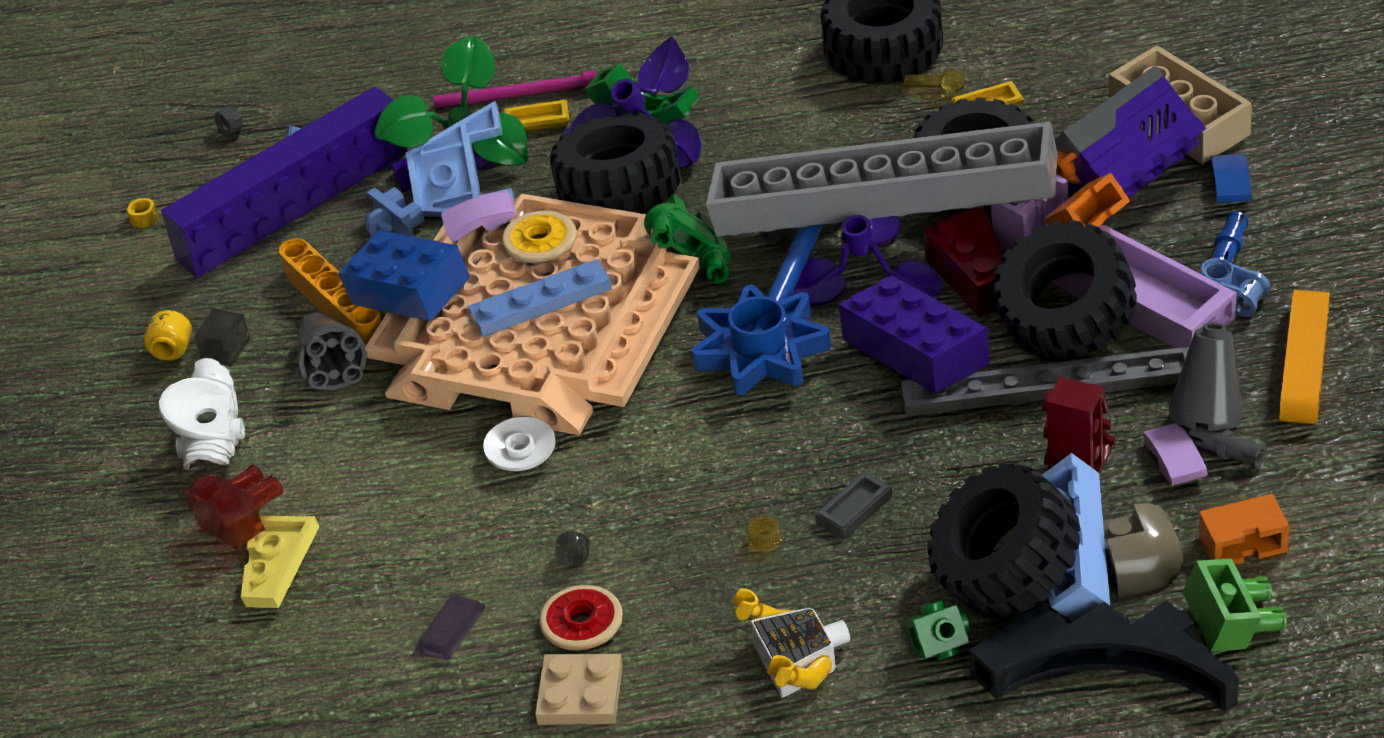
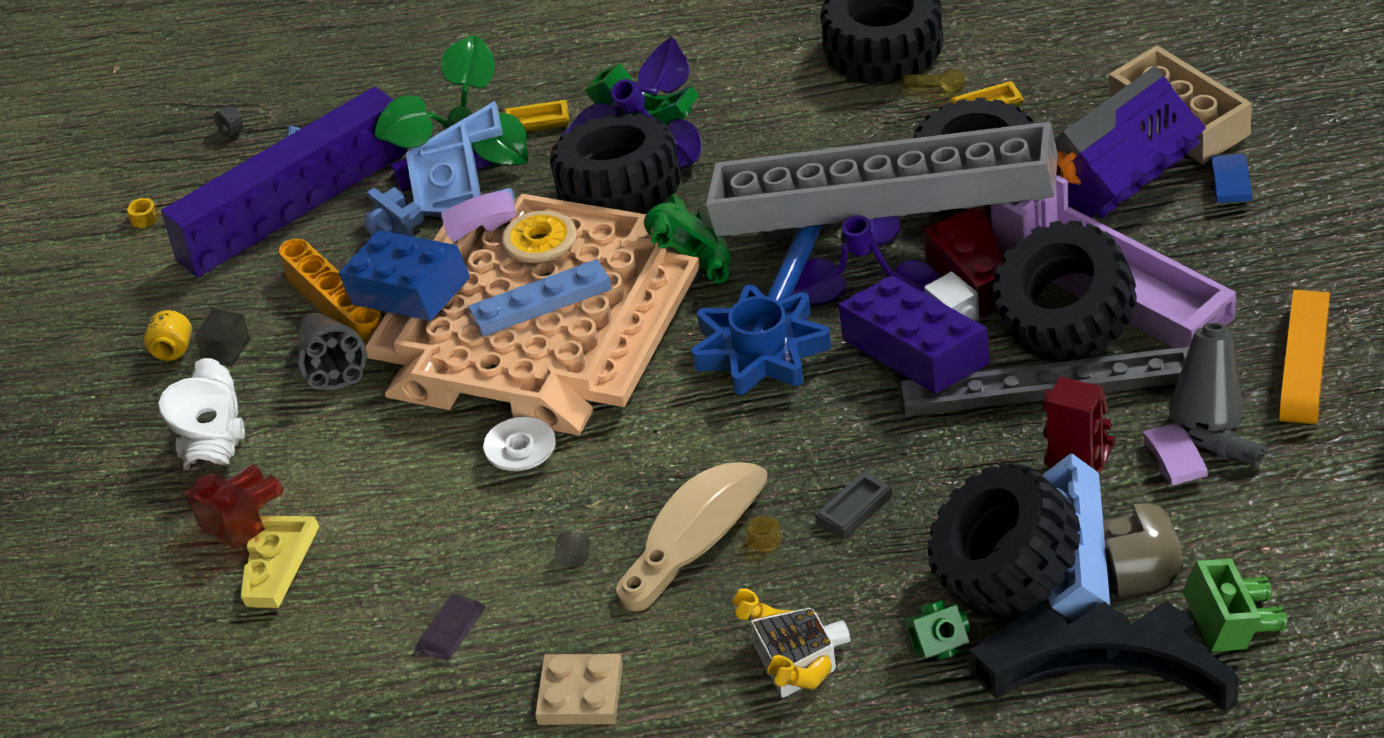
(517, 90): dark pink bar -> none
(570, 635): red wheel -> none
(689, 527): none -> tan plant
(955, 294): none -> white brick
(1091, 203): orange brick -> none
(1229, 241): blue pin -> none
(1238, 280): medium blue piece -> none
(1244, 529): orange brick -> none

